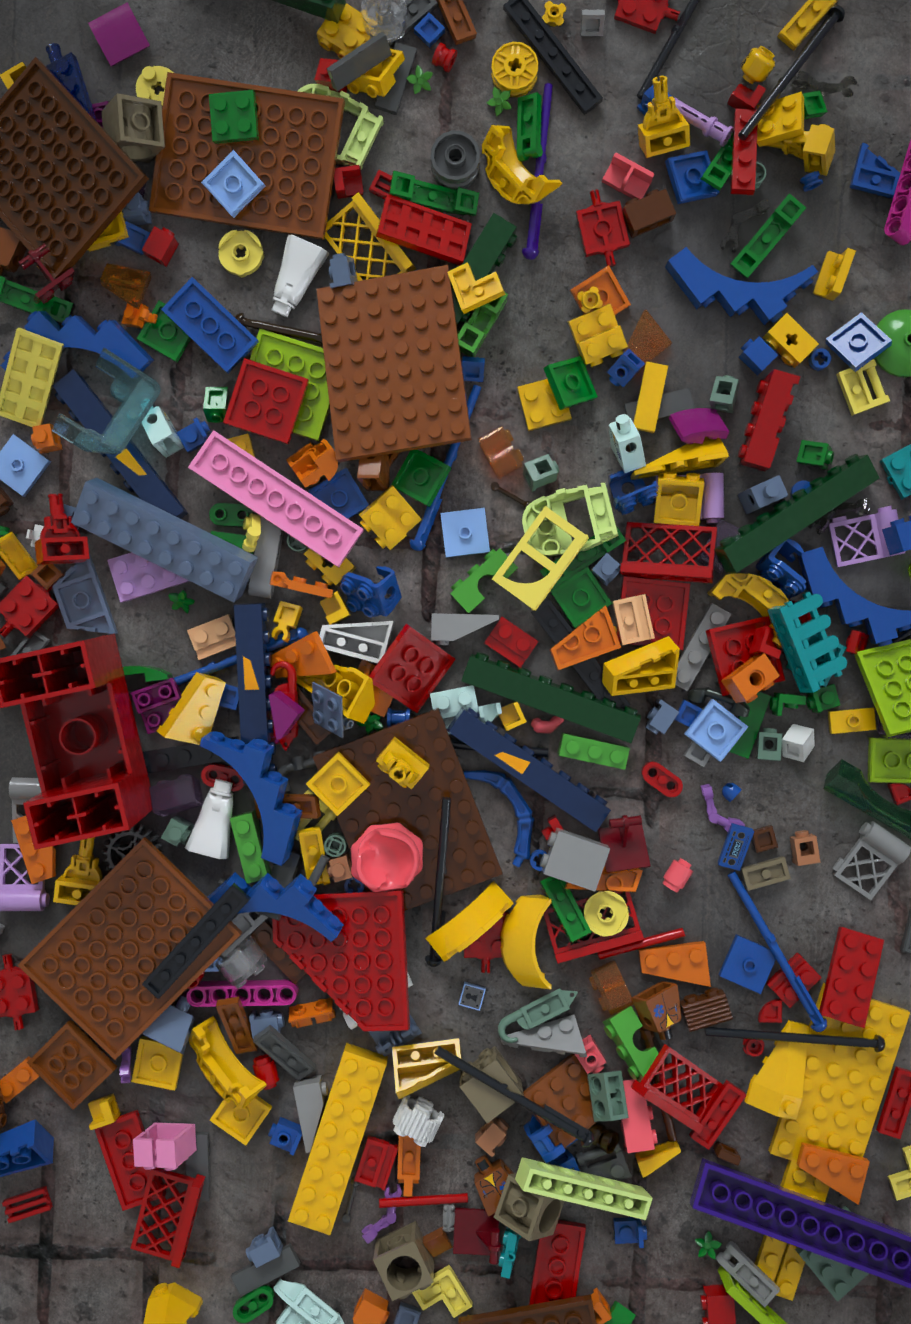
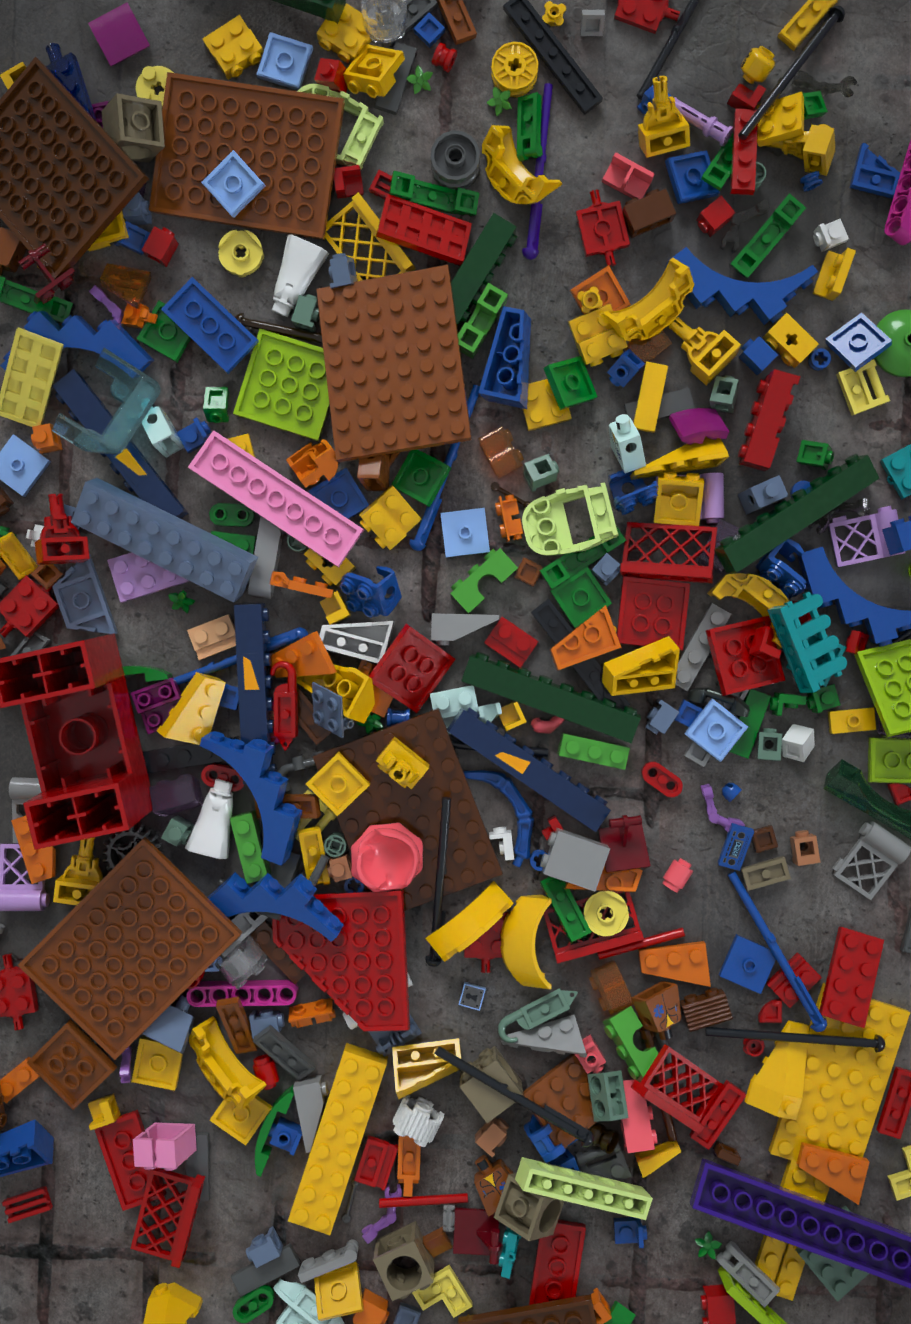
(101, 296): none -> medium lavender piece
(196, 941): black tile -> none
(233, 116): green plate -> none
(234, 47): none -> yellow plate
(253, 530): light yellow plate -> none
(263, 1151): none -> green slope
(266, 401): red plate -> none
(284, 61): none -> light blue plate
(284, 713): magenta slope -> none
(286, 617): yellow plate -> none
(306, 313): none -> sand green brick
(328, 1261): none -> light grey plate
(339, 1292): none -> yellow plate
(359, 61): dark grey tile -> none
(473, 368): blue plate -> none
(474, 293): yellow plate -> none
(506, 845): none -> white bracket
(508, 362): none -> blue wedge
(510, 527): none -> orange hinge
(528, 572): none -> dark orange tile
(534, 593): light yellow window -> none
(633, 619): light nougat plate -> none
(657, 308): none -> yellow windscreen
(706, 350): none -> yellow brick
(715, 216): none -> red brick
(739, 683): orange brick -> none
(830, 235): none -> white bracket

